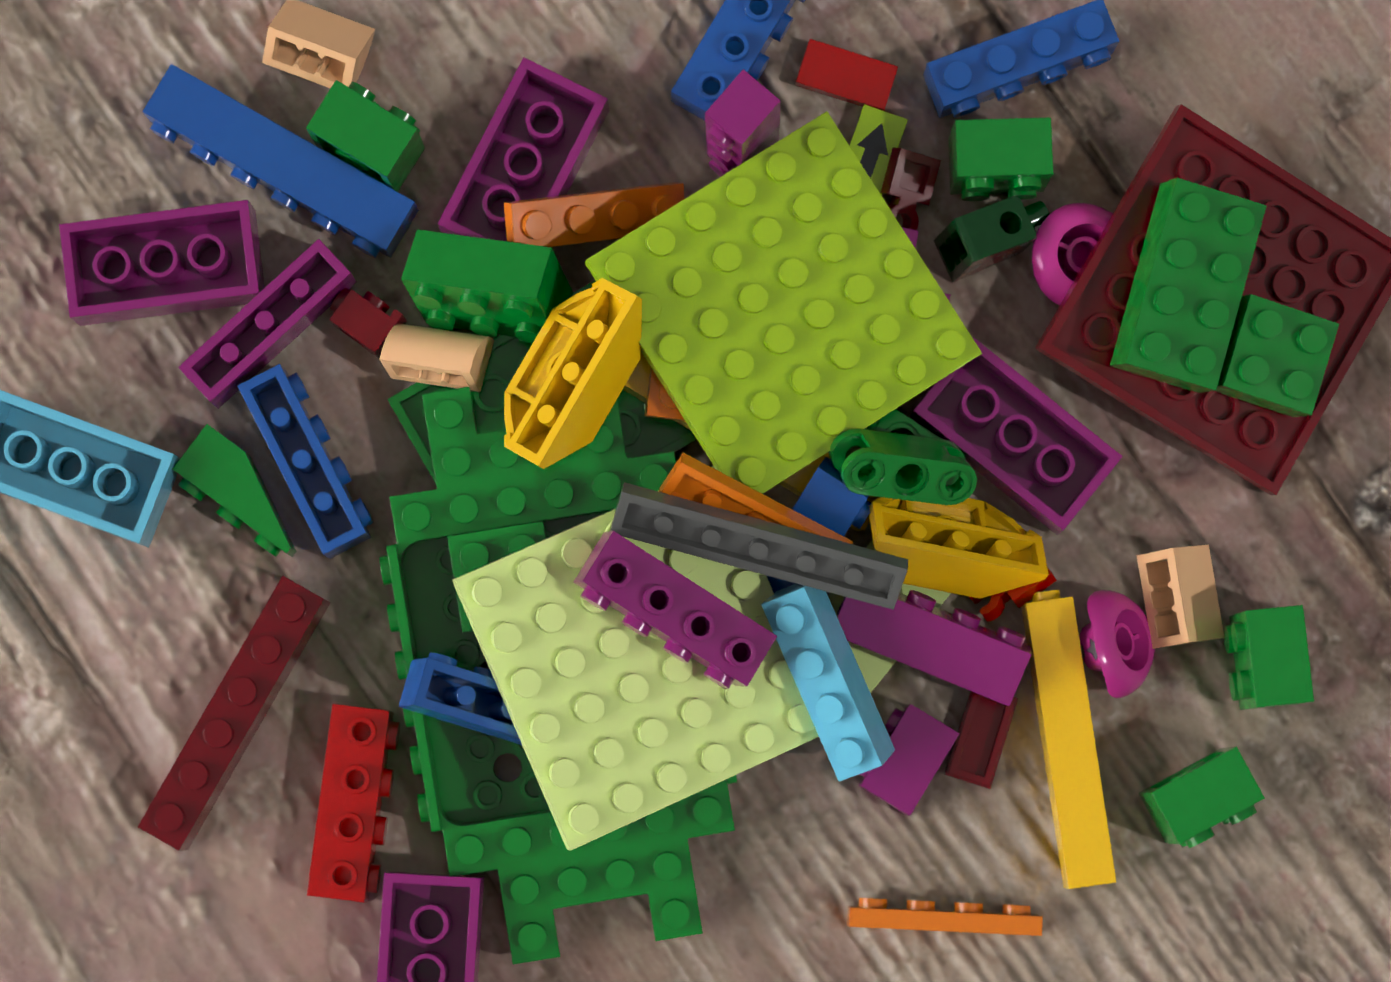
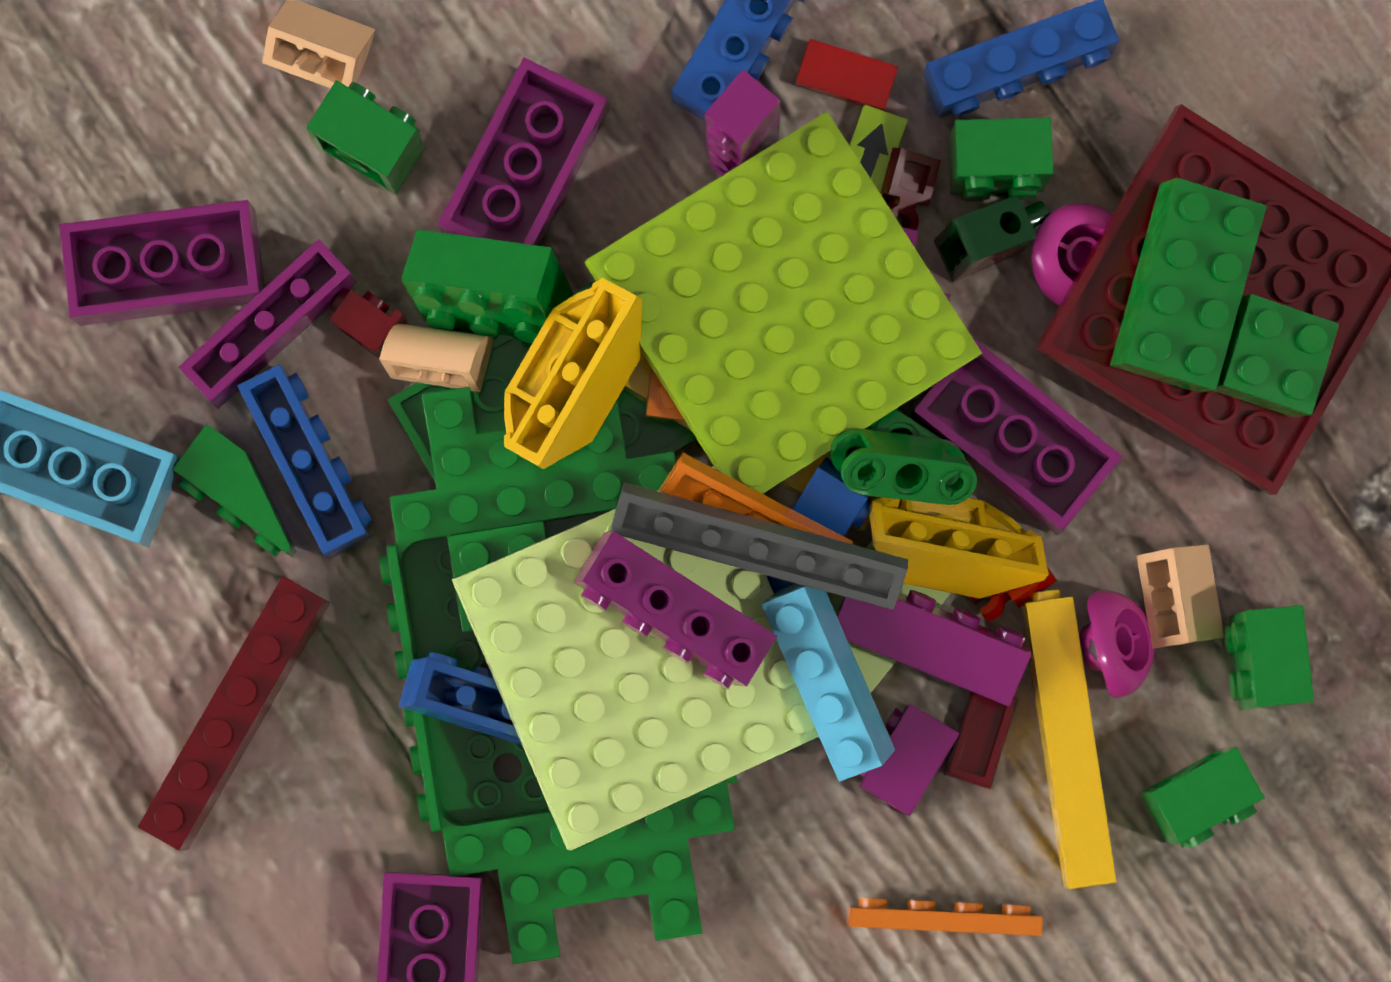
(279, 161): blue brick -> none
(352, 802): red brick -> none
(587, 215): orange plate -> none

